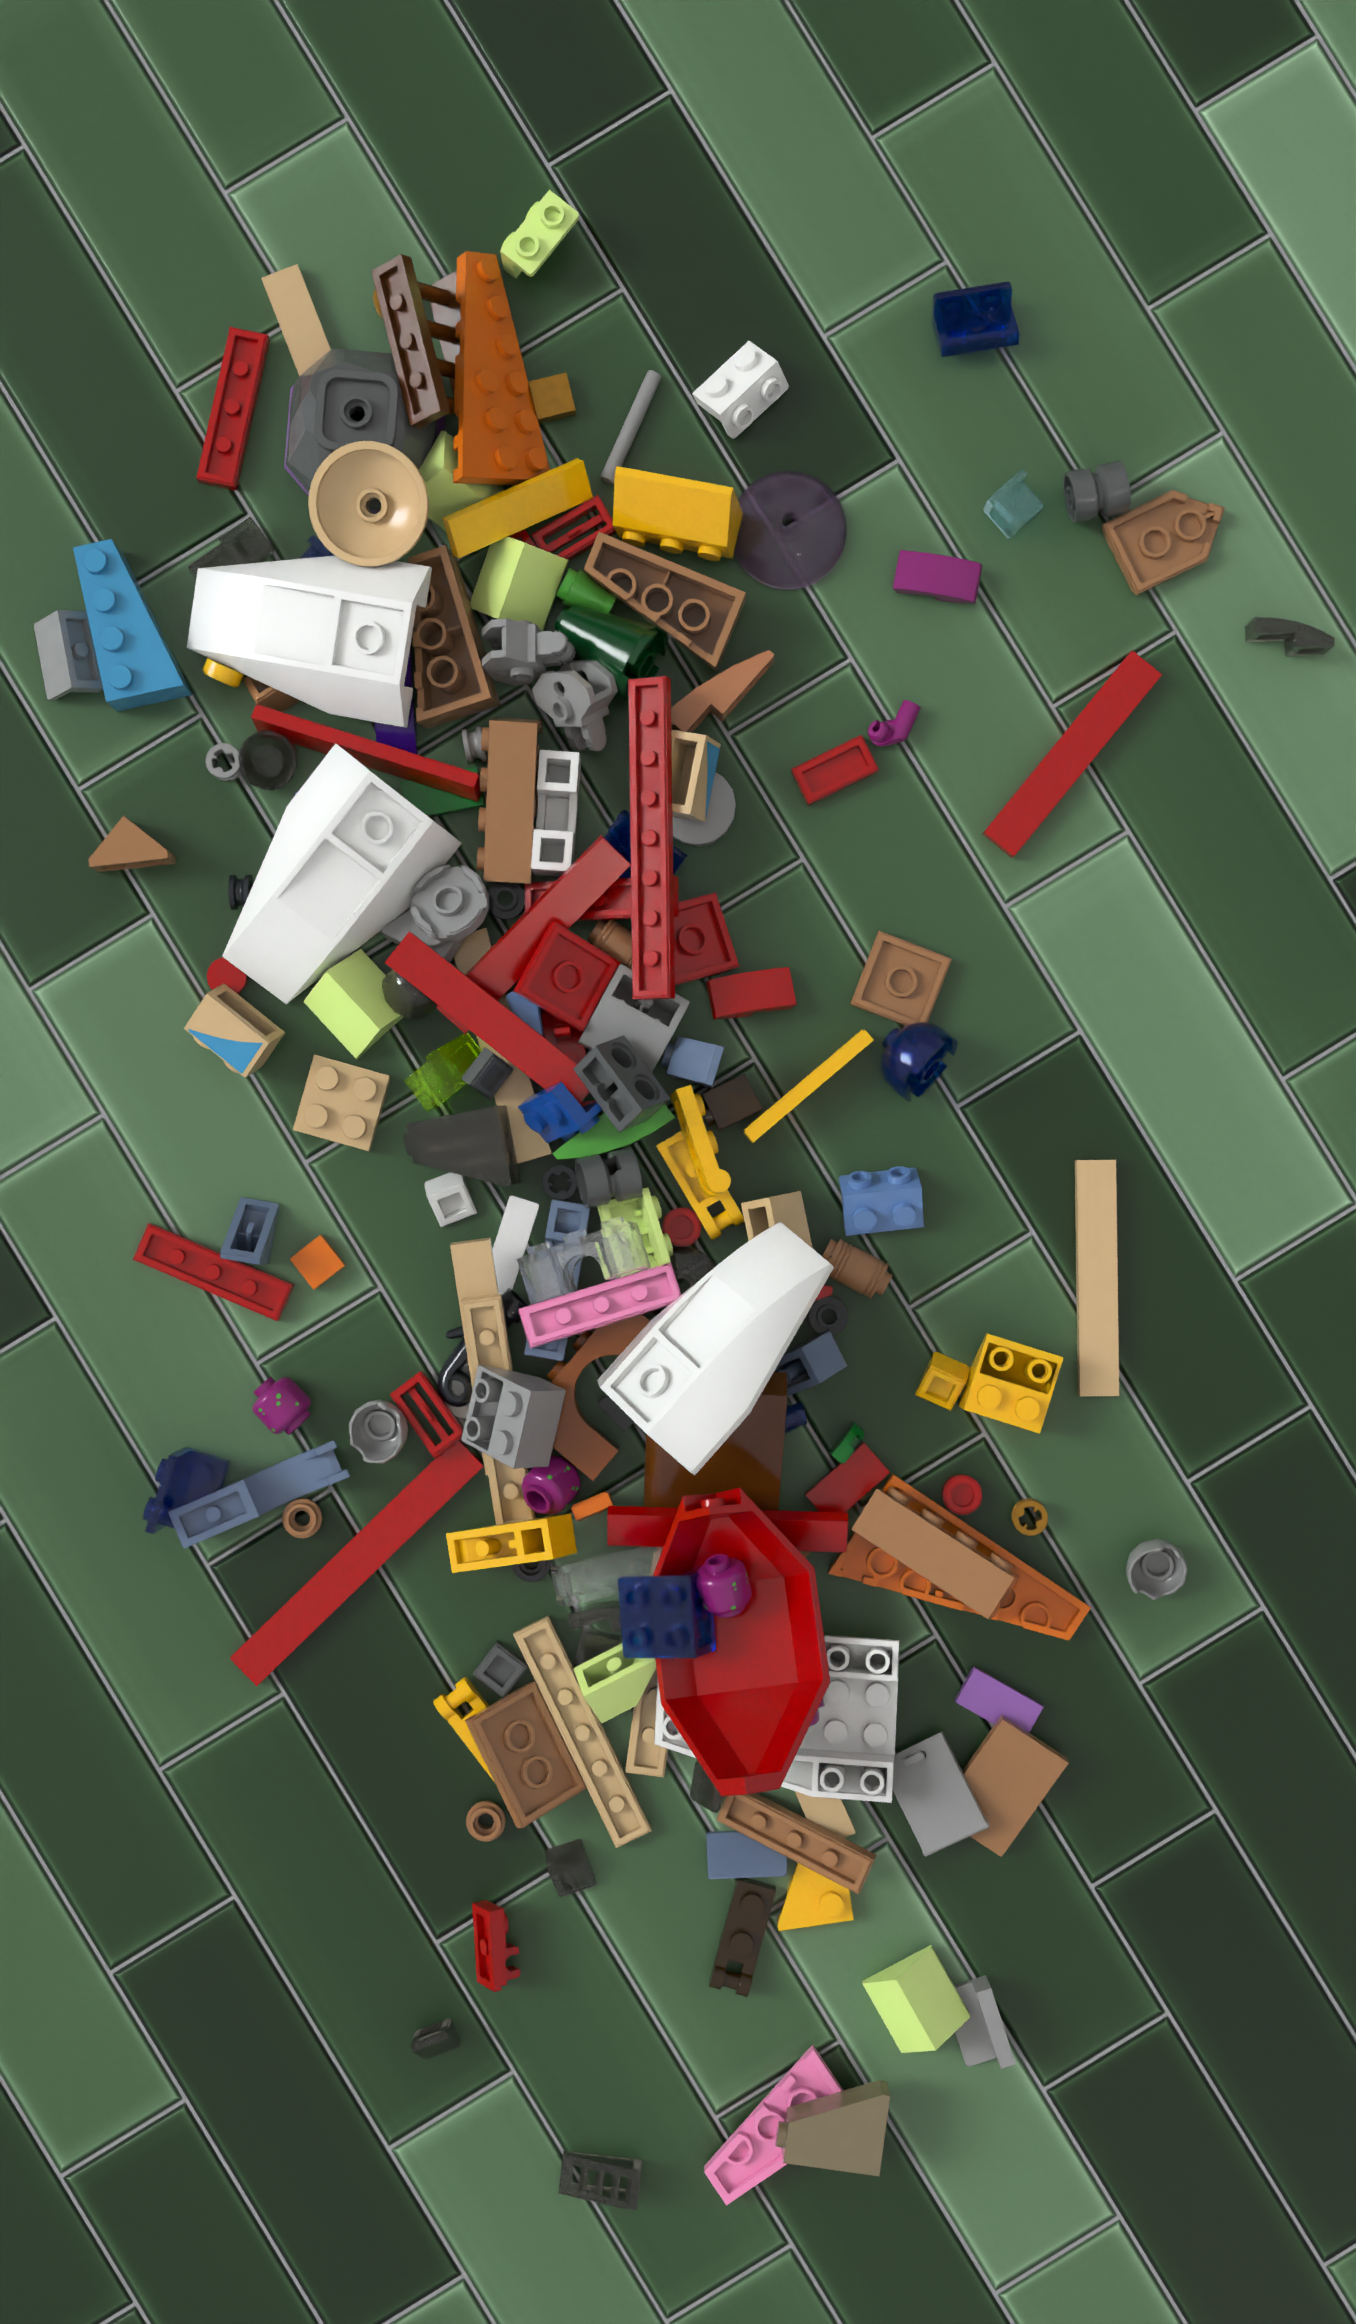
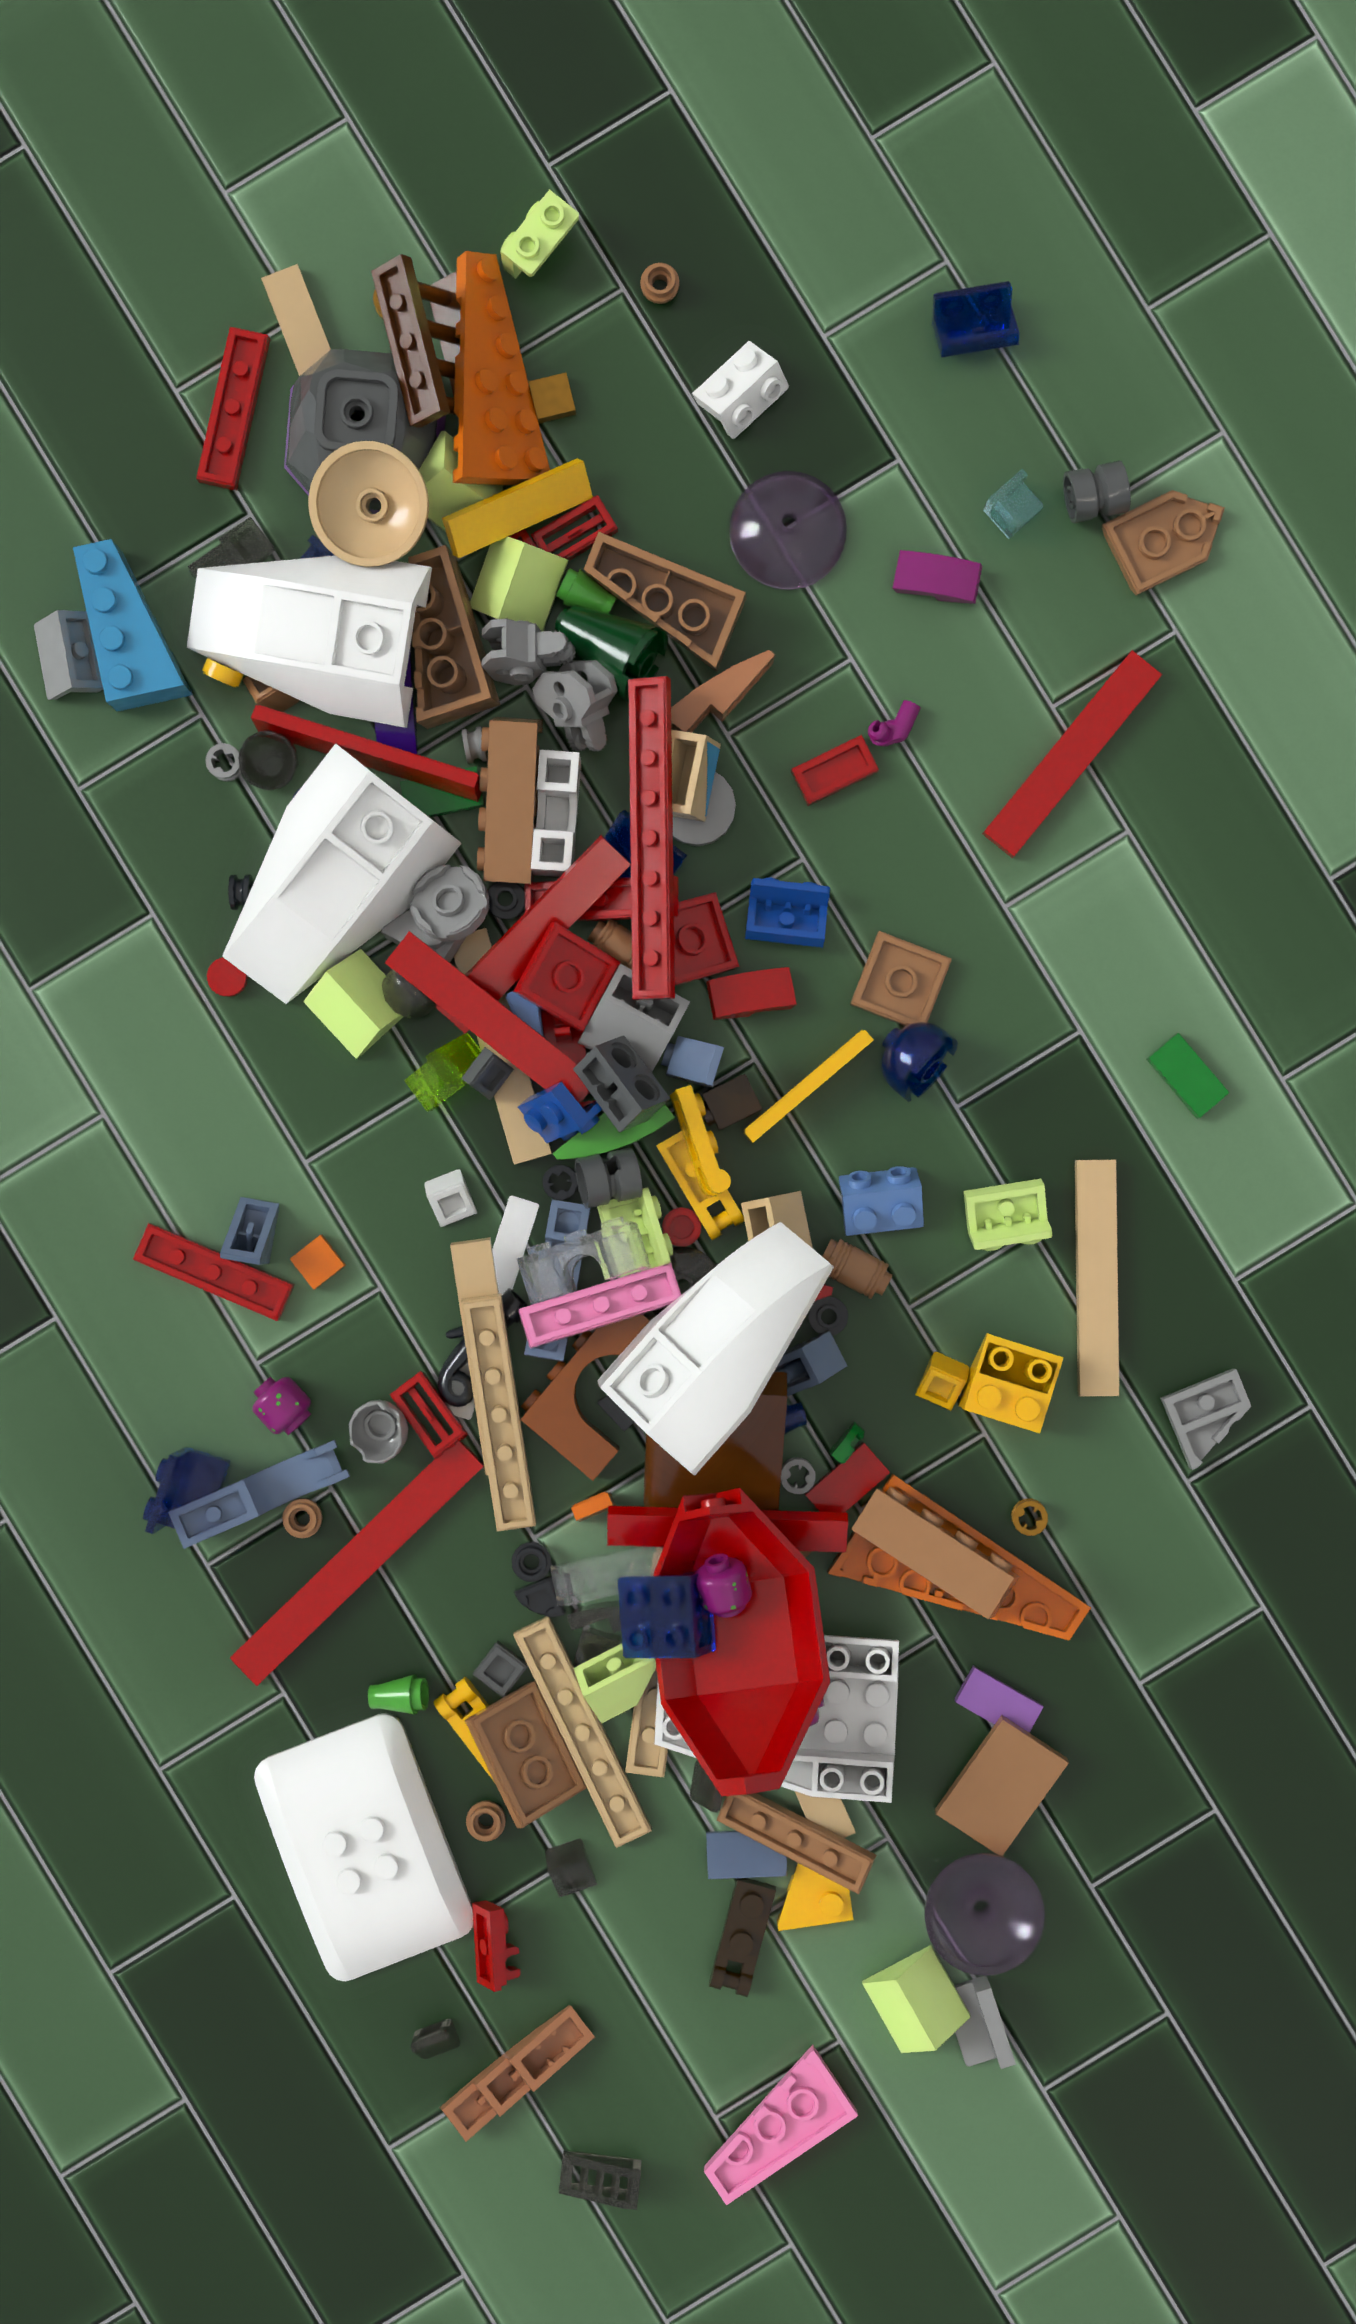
(129, 848): medium nougat slope -> none
(234, 1030): tan brick -> none
(342, 1103): tan plate -> none
(364, 1847): none -> white wedge
(400, 1695): none -> bright green cone
(467, 1144): clear smoke slope -> none
(512, 1543): yellow slope -> none
(513, 1417): light grey slope -> none
(517, 2072): none -> nougat slope
(540, 1598): none -> black tile
(551, 1487): magenta head -> none
(631, 425): light grey bar -> none
(656, 272): none -> medium nougat plate
(675, 513): yellow slope -> none
(787, 912): none -> blue bracket
(809, 1476): none -> light grey bush
(838, 2130): dark tan slope -> none
(935, 1795): light grey container -> none
(961, 1494): red tile -> none
(988, 1939): none -> clear purple dish
(1007, 1215): none -> yellowish green bracket
(1156, 1568): light grey hair -> none
(1187, 1075): none -> green tile
(1205, 1413): none -> light grey wing
(1298, 637): clear smoke slope -> none

